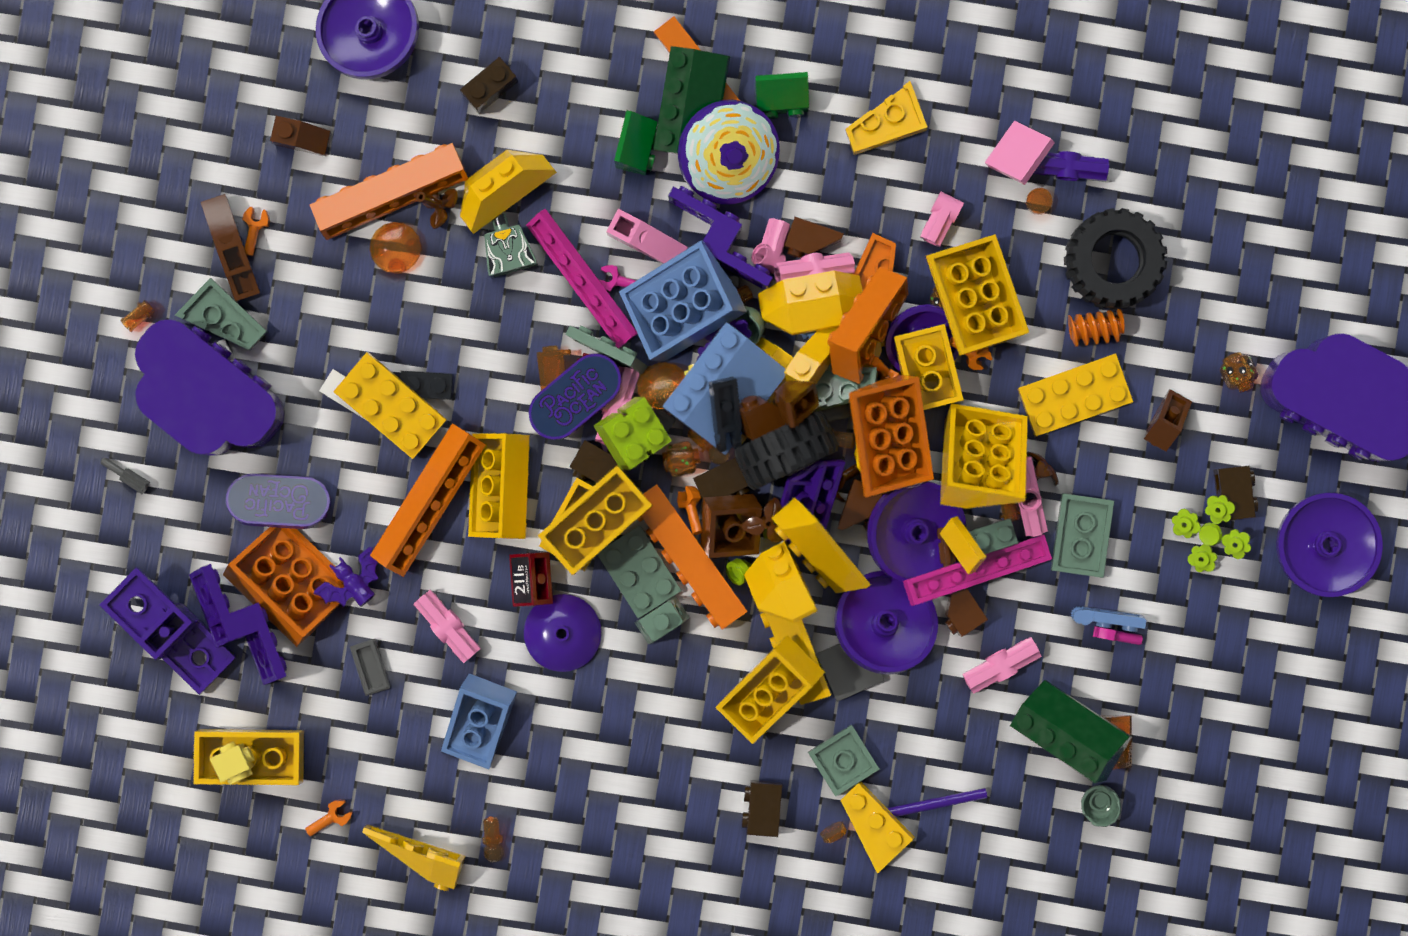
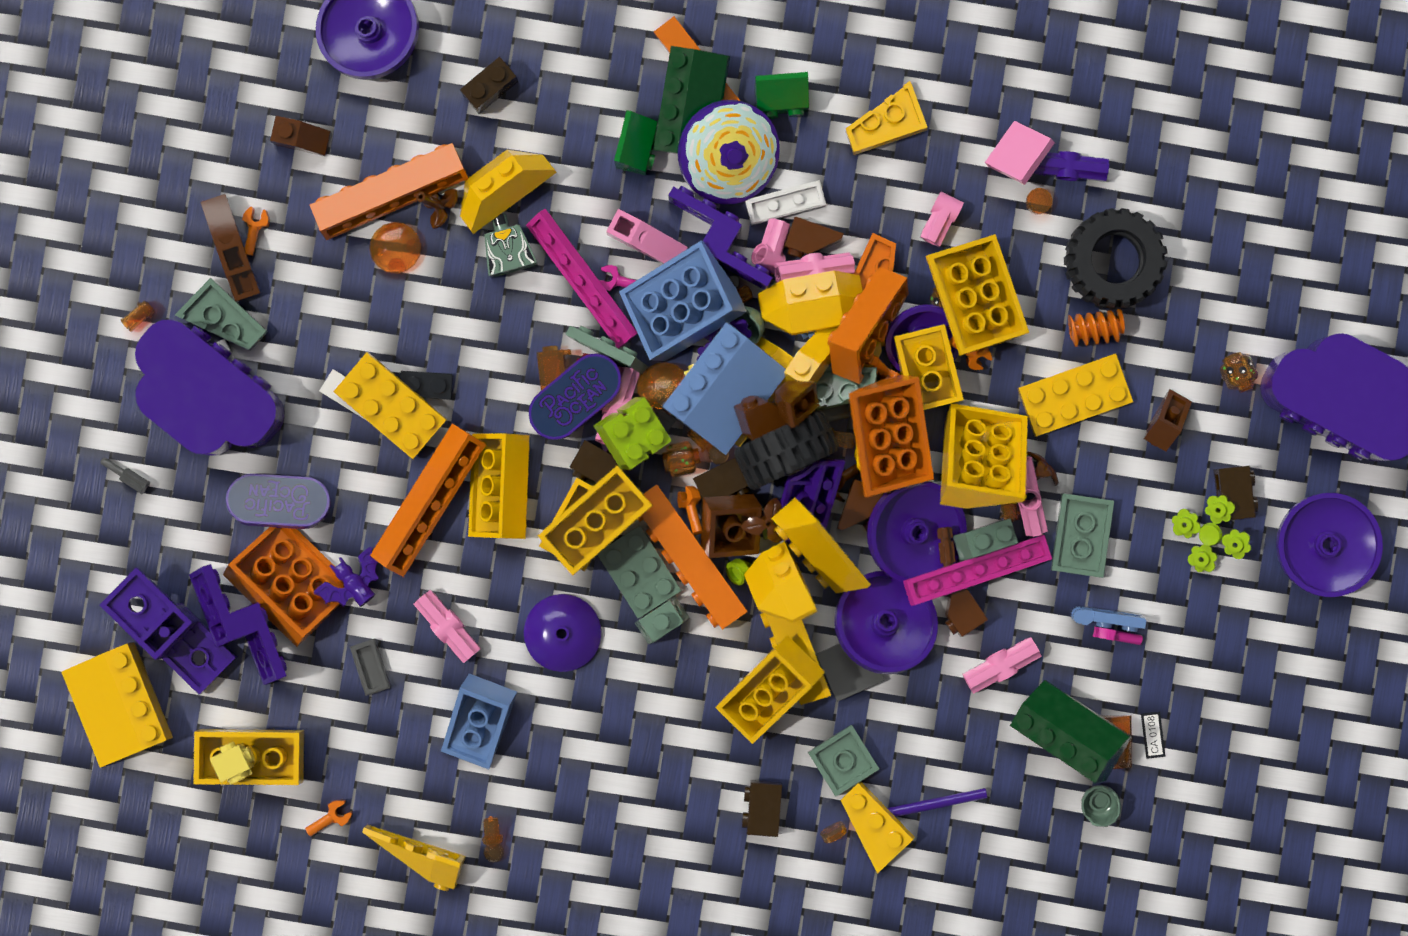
(117, 704): none -> yellow slope
(531, 579): dark red brick -> none
(725, 412): black hinge -> none
(785, 202): none -> white tile
(962, 545): yellow tile -> none
(1153, 735): none -> sticker

